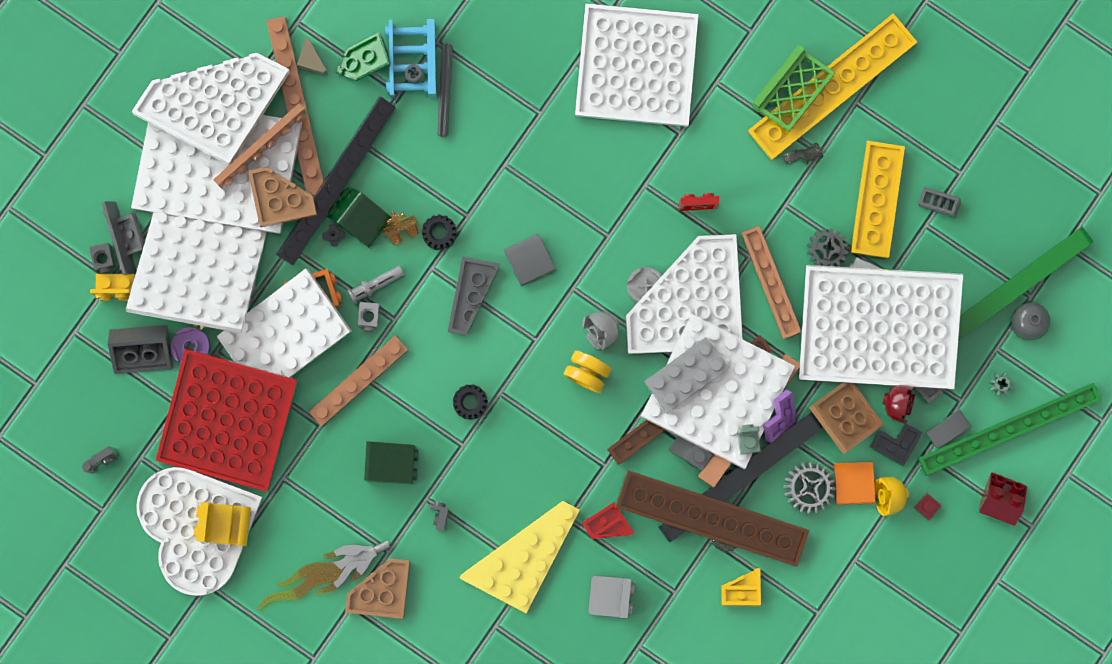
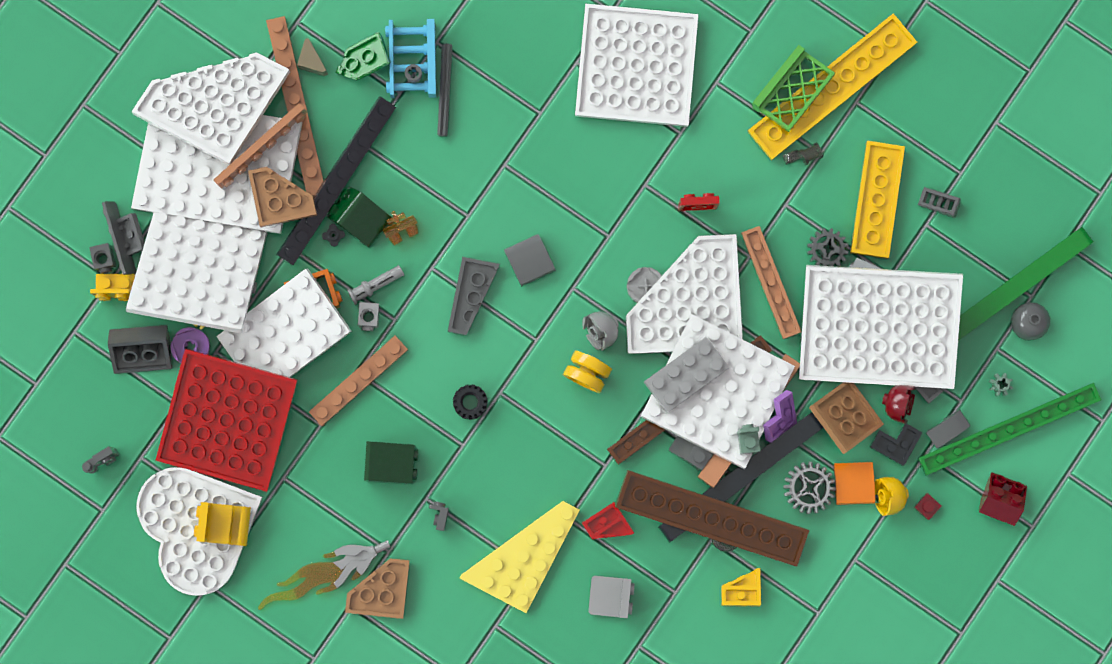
(435, 221): black tyre -> none

